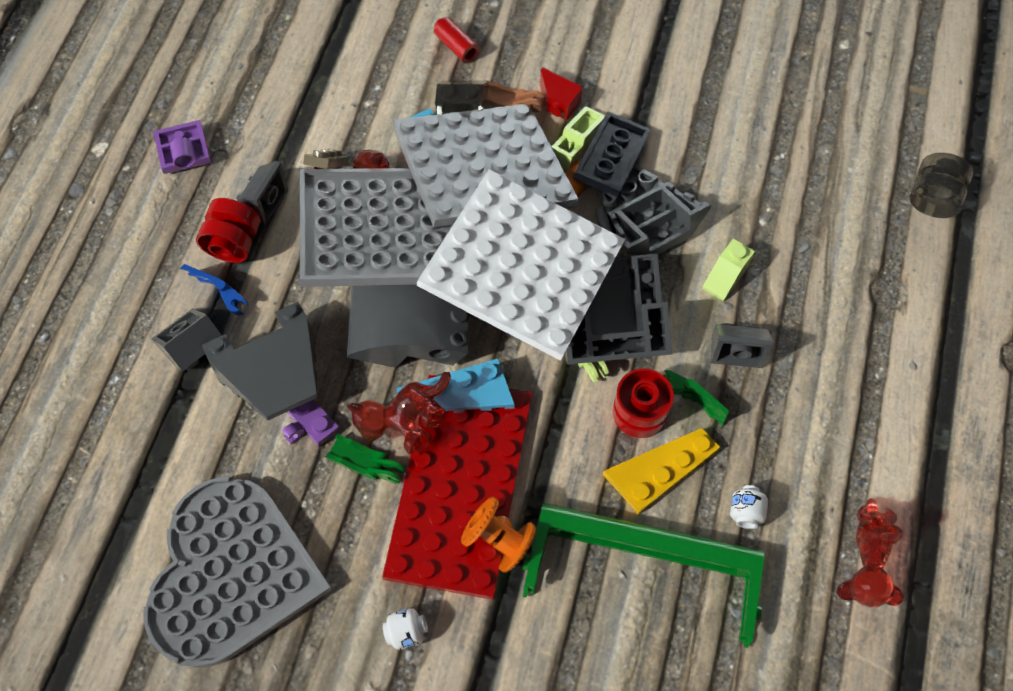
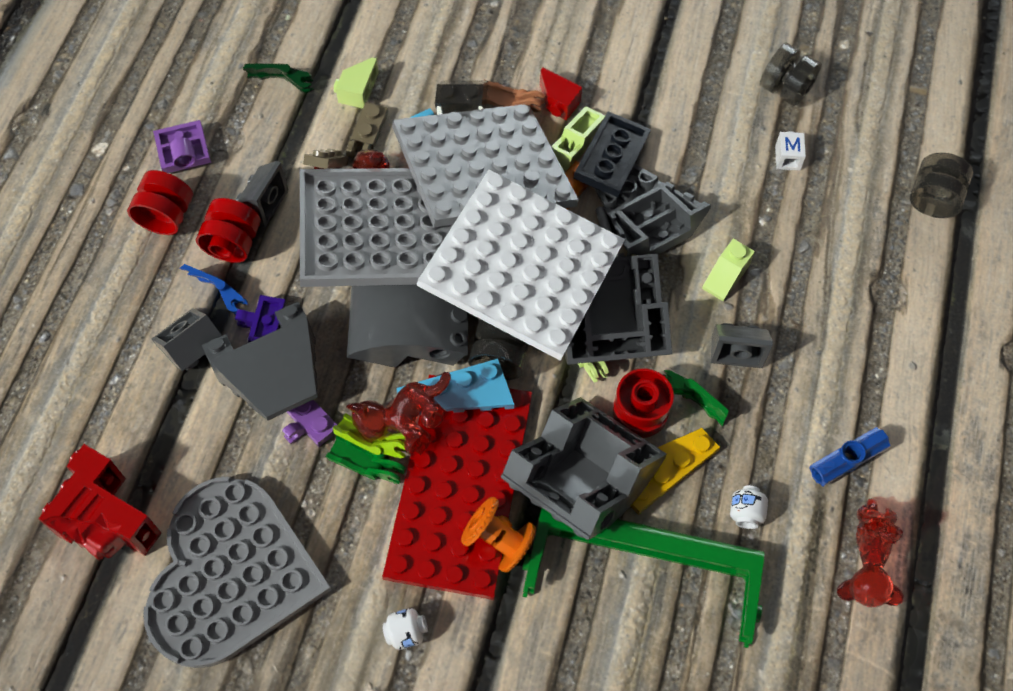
(92, 514): none -> red brick
(160, 202): none -> red wheel
(263, 320): none -> dark purple plate
(284, 71): none -> dark green arm
(357, 83): none -> yellowish green slope
(367, 128): none -> dark tan hinge
(387, 444): none -> lime arm
(456, 39): red brick -> none
(496, 343): none -> clear smoke wheel
(583, 468): none -> dark grey slope
(790, 151): none -> white brick
(793, 77): none -> clear smoke wheel
(838, 464): none -> blue piece

